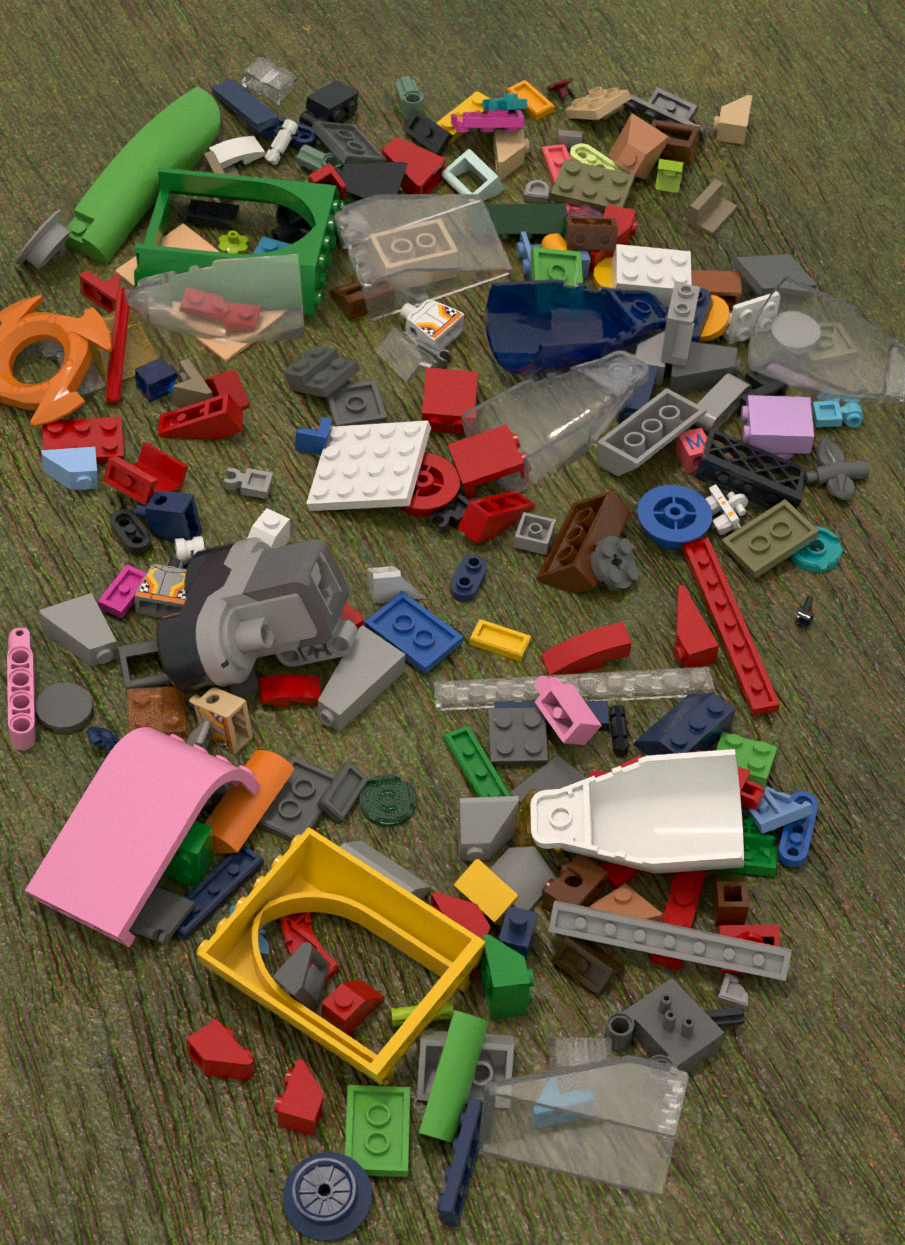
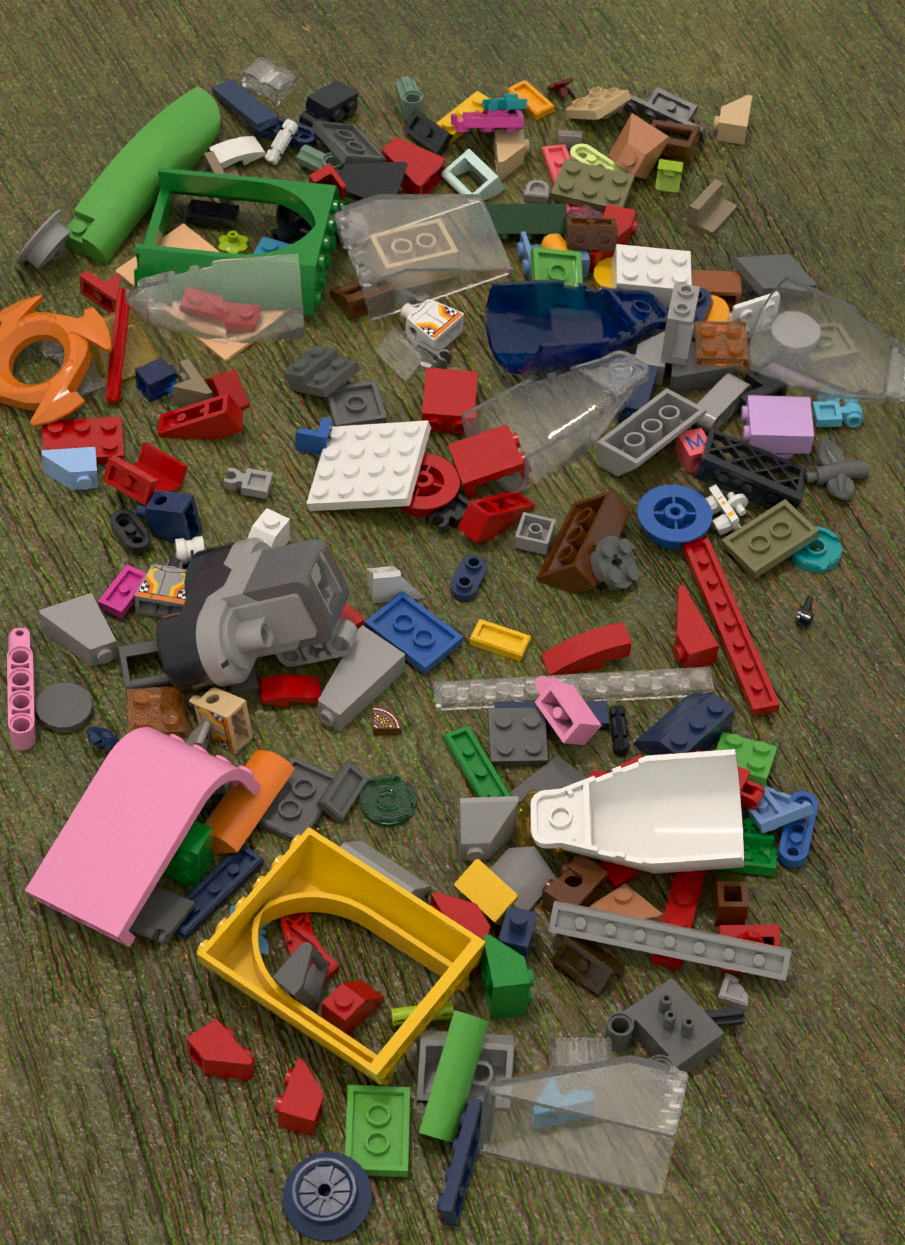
(385, 722): none -> reddish brown tile
(721, 343): none -> clear orange plate

